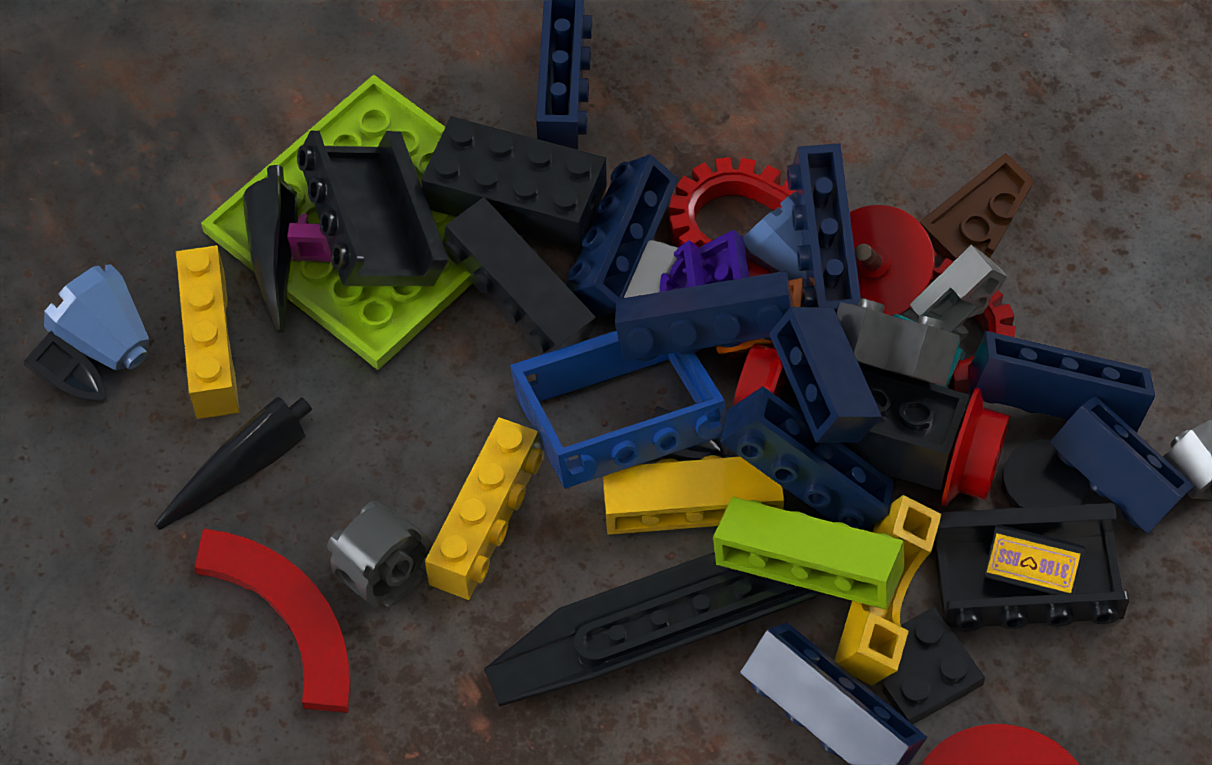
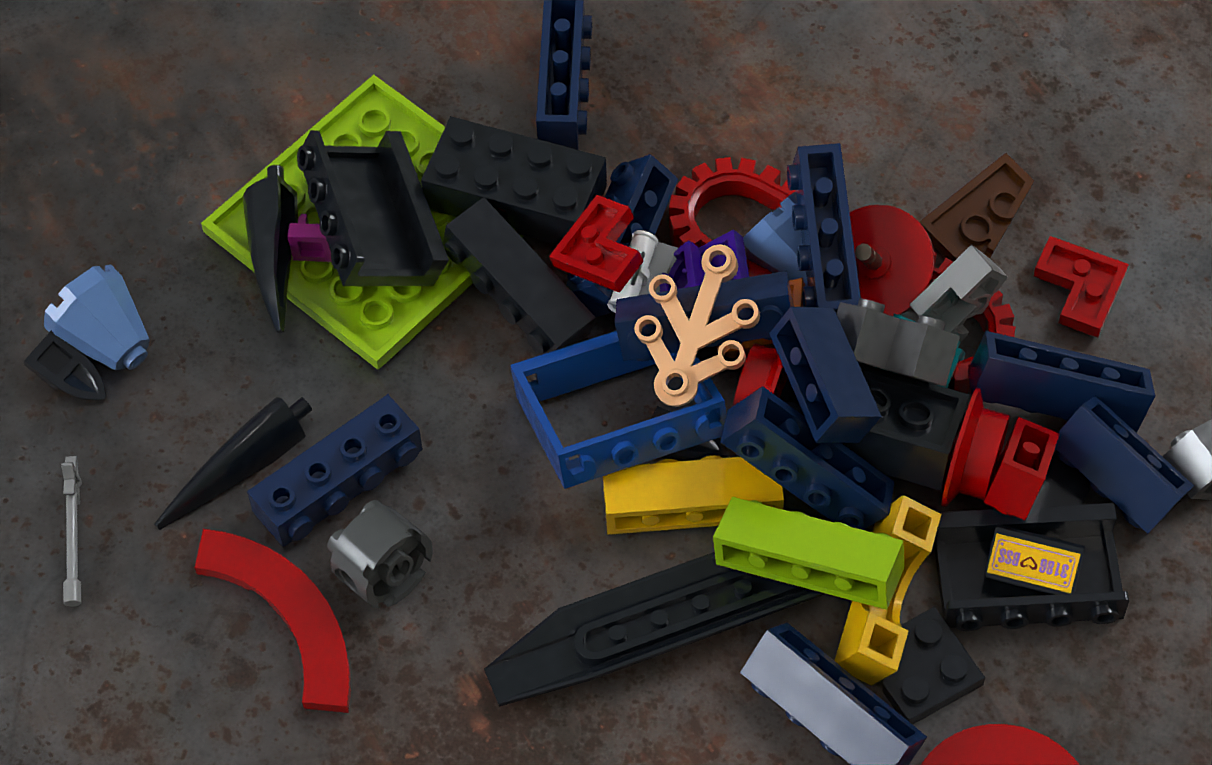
(71, 489): none -> light grey piece
(206, 332): yellow arch -> none
(335, 471): none -> dark blue brick
(484, 509): yellow brick -> none
(592, 249): none -> red plate
(645, 244): none -> white pin
(695, 332): none -> light nougat plant
(1021, 468): none -> red brick
(1089, 276): none -> red plate

